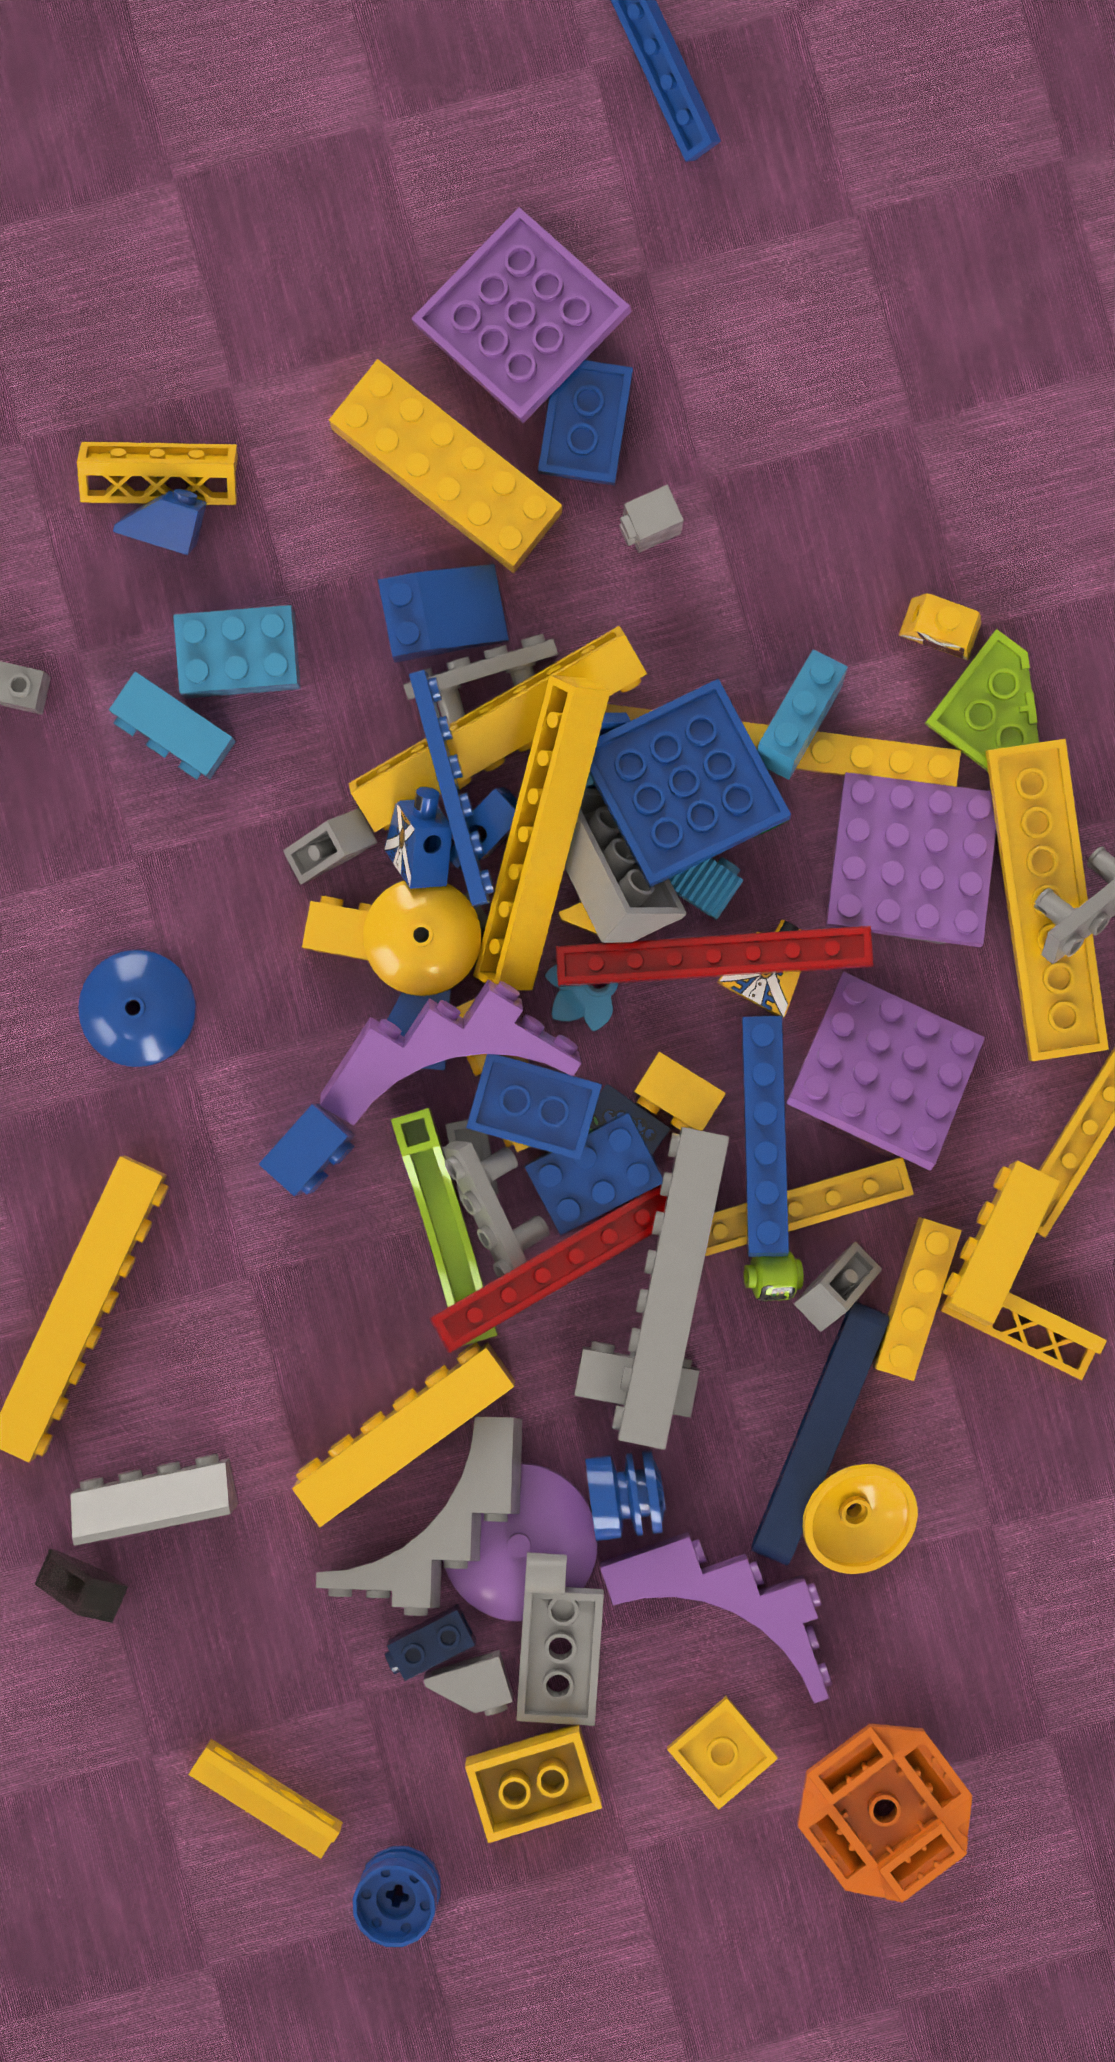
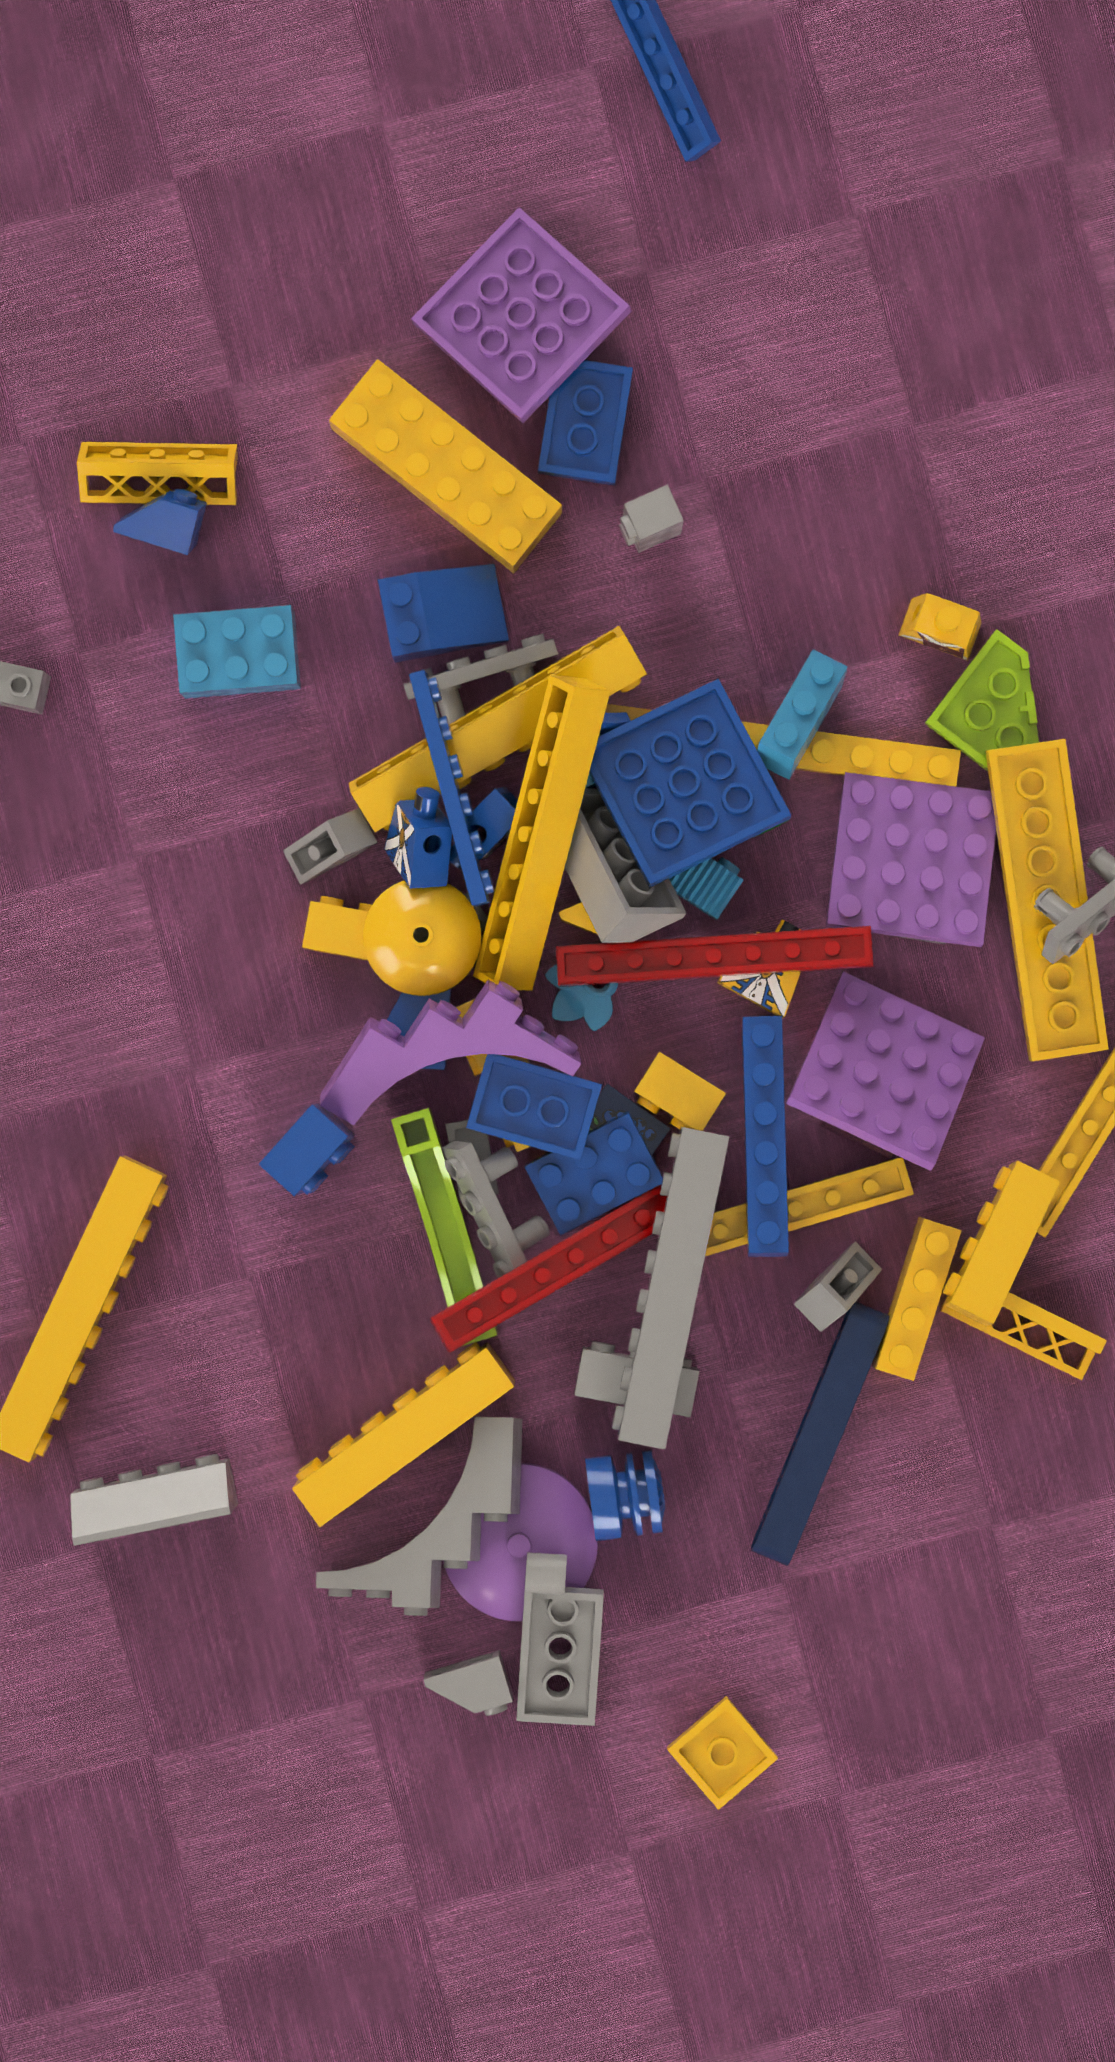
(81, 1586): clear smoke slope -> none
(164, 1015): blue dish -> none
(171, 727): dark azure brick -> none
(266, 1798): yellow fence -> none
(394, 1918): blue wheel -> none
(430, 1643): dark blue brick -> none
(533, 1783): yellow brick -> none
(774, 1277): lime head -> none
(779, 1610): medium lavender arch -> none
(871, 1531): yellow dish -> none
(896, 1851): orange piece -> none

